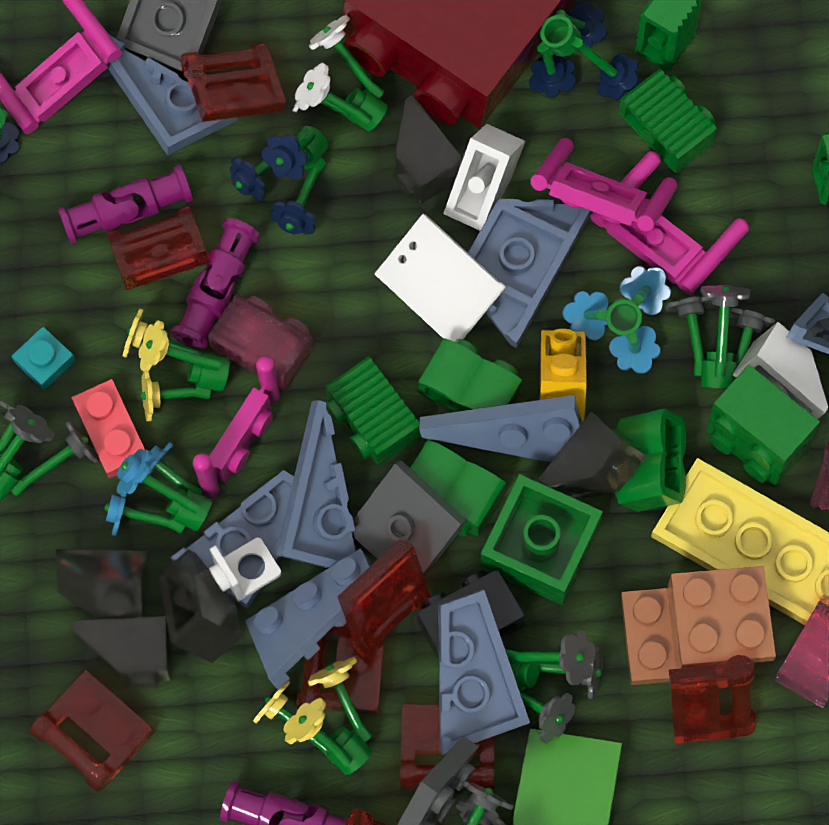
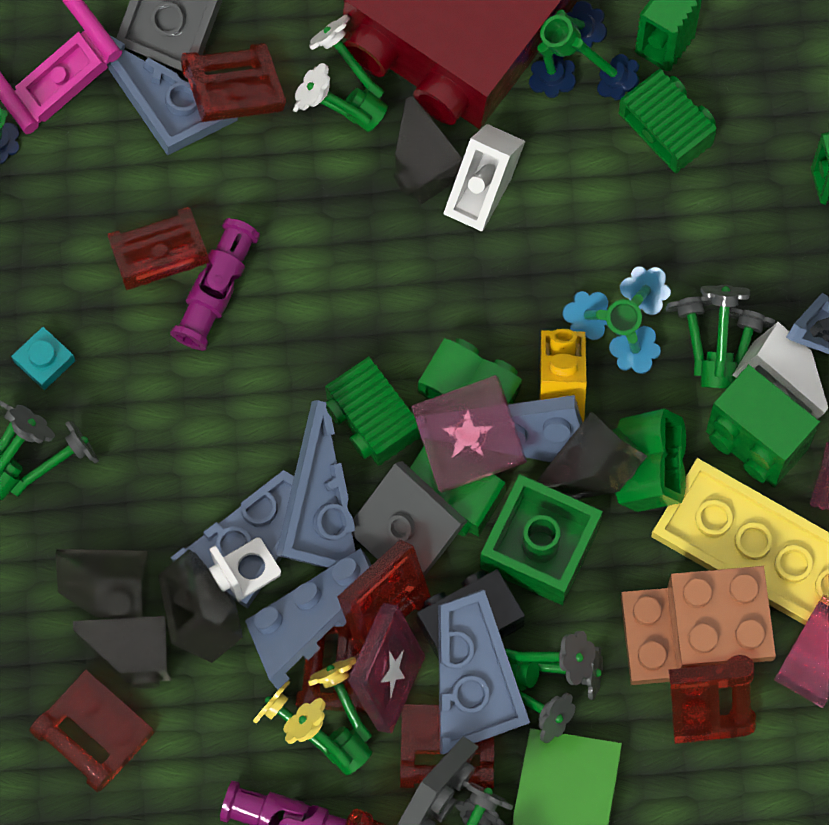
(108, 425): coral plate -> none
(111, 209): magenta piece -> none
(185, 503): green plant -> none
(204, 369): plant -> none
(251, 420): dark pink plate -> none
(252, 331): clear pink brick -> none
(287, 157): dark blue plant -> none
(386, 668): none -> clear pink tile
(439, 280): white container -> none
(469, 434): none -> clear pink tile
(525, 251): sand blue wing -> none
(600, 194): dark pink plate -> none
(668, 245): dark pink plate -> none

